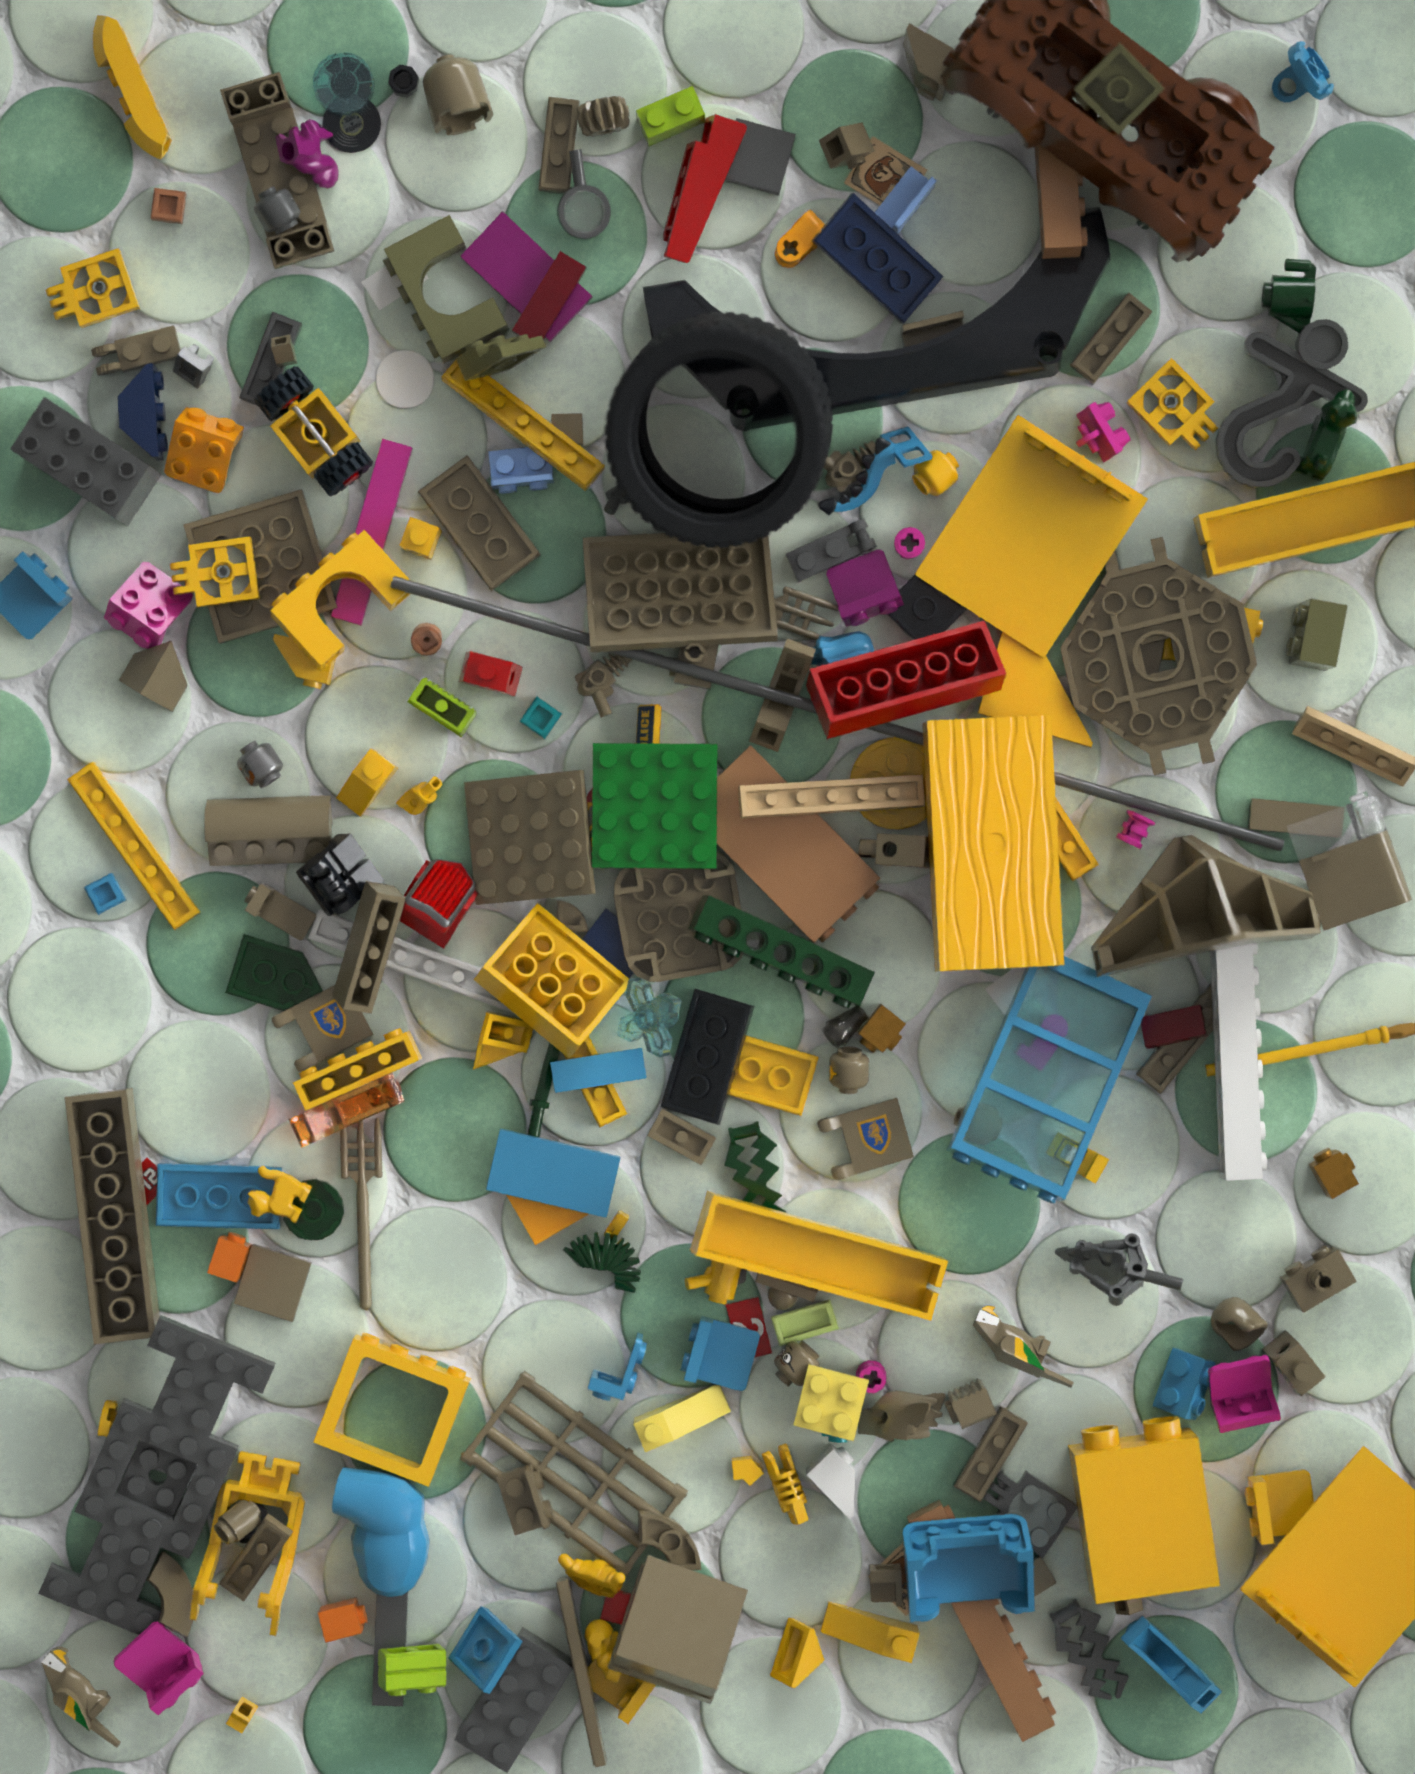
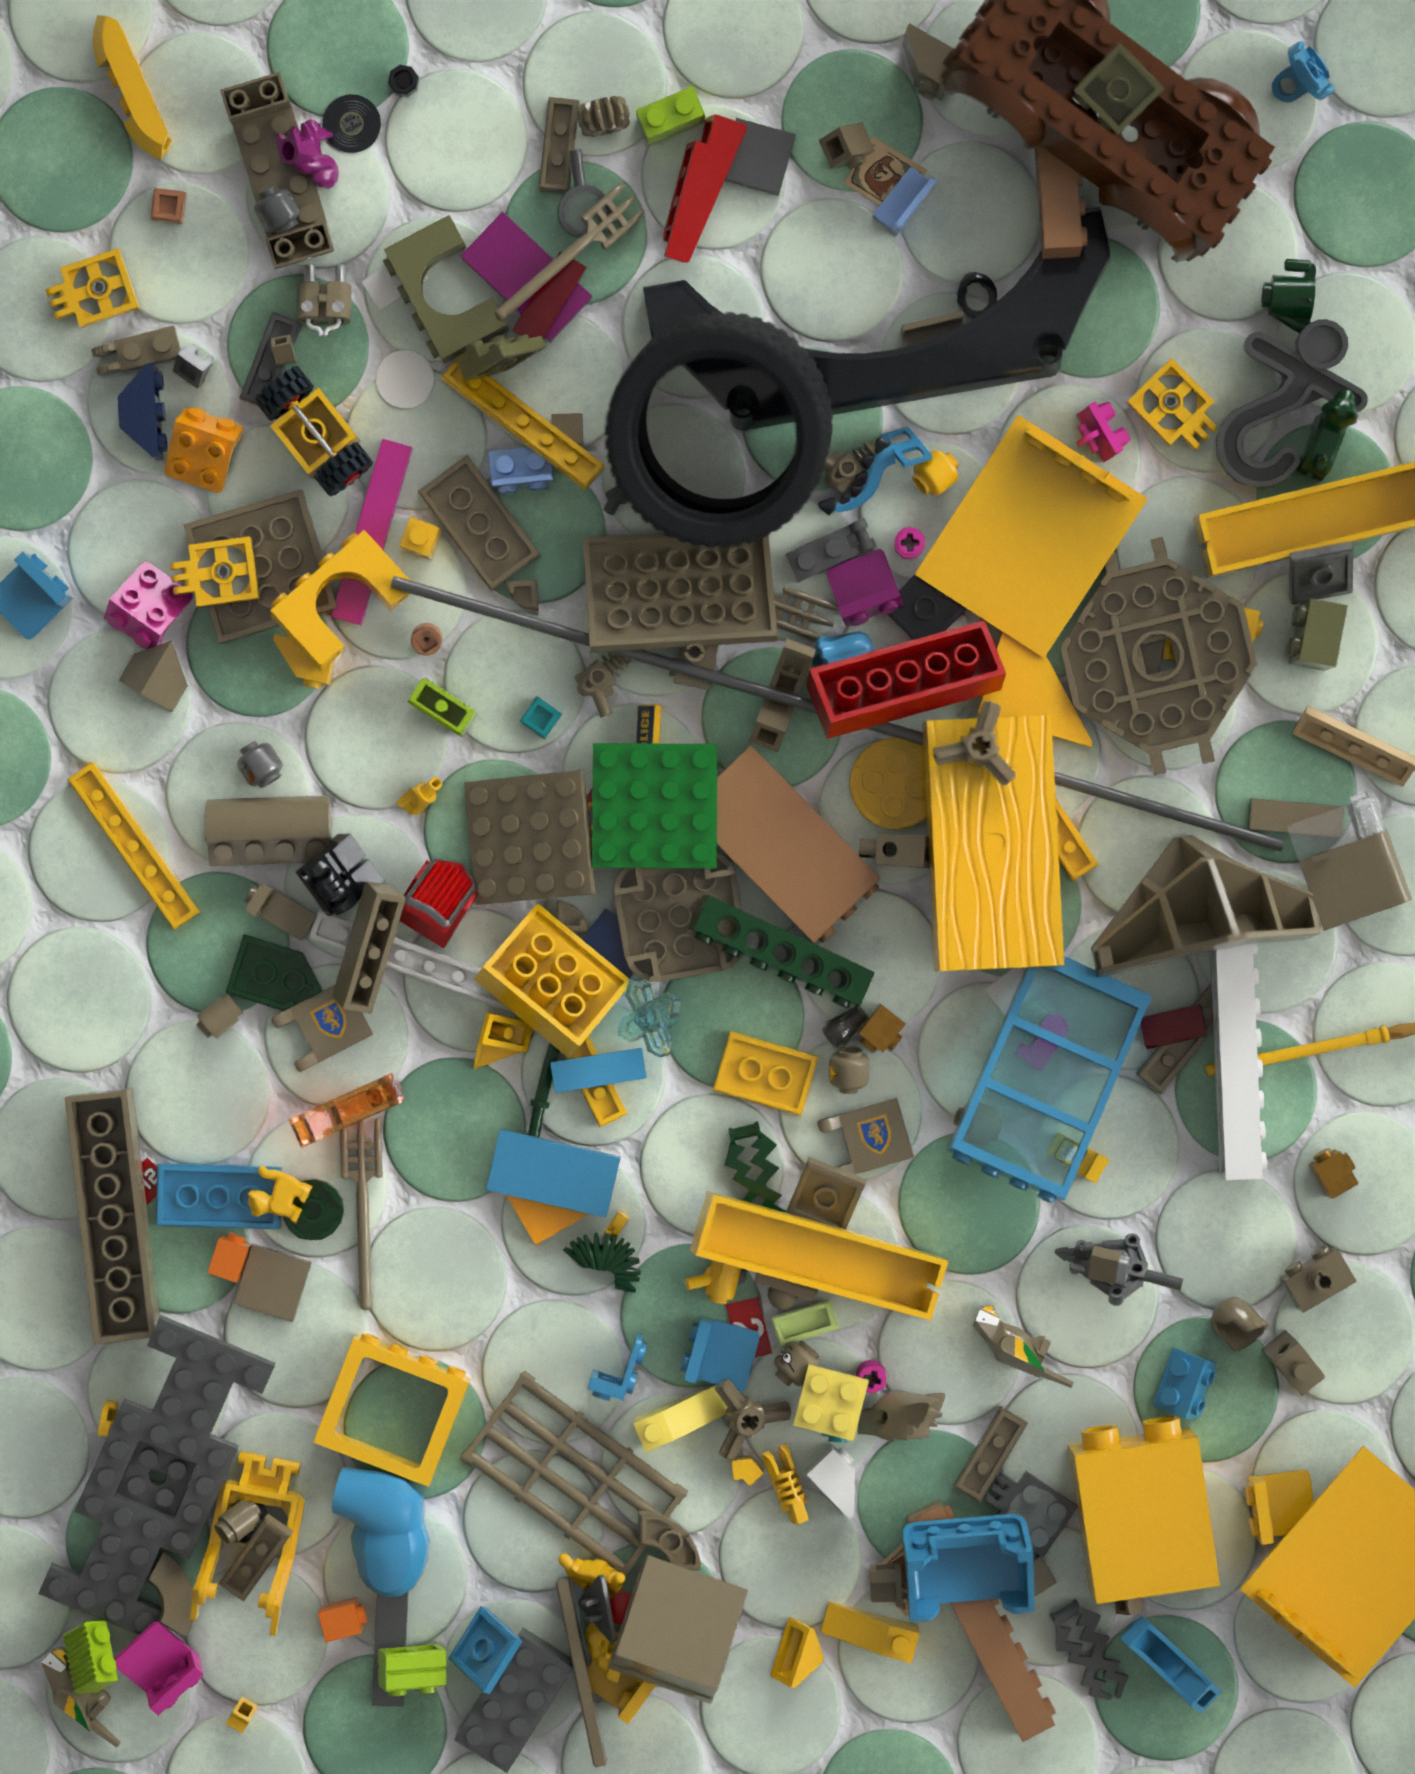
(85, 461): dark grey brick -> none
(90, 1657): none -> lime brick
(105, 893): dark azure tile -> none
(219, 1016): none -> dark tan brick
(324, 301): none -> dark tan piece
(343, 83): clear light blue tile -> none
(352, 1072): yellow brick -> none
(366, 782): yellow slope -> none
(456, 95): dark tan cylinder -> none
(490, 673): red torso -> none
(524, 593): none -> dark tan tile
(524, 1499): dark tan bracket -> none
(593, 233): none -> dark tan piece
(597, 1607): none -> dark grey piece
(681, 1136): dark tan plate -> none
(707, 1056): black tile -> none
(740, 1406): none -> dark tan bush
(800, 238): light orange piece -> none
(826, 1194): none -> dark tan tile
(831, 796): tan plate -> none
(877, 258): dark blue tile -> none
(969, 1404): dark tan brick -> none
(984, 733): none -> dark tan bush
(985, 282): none -> black piece
(1108, 1266): none -> dark tan piece
(1110, 338): dark tan tile -> none
(1135, 829): dark pink bush -> none
(1242, 1394): dark pink bracket -> none
(1321, 572): none -> flat silver tile

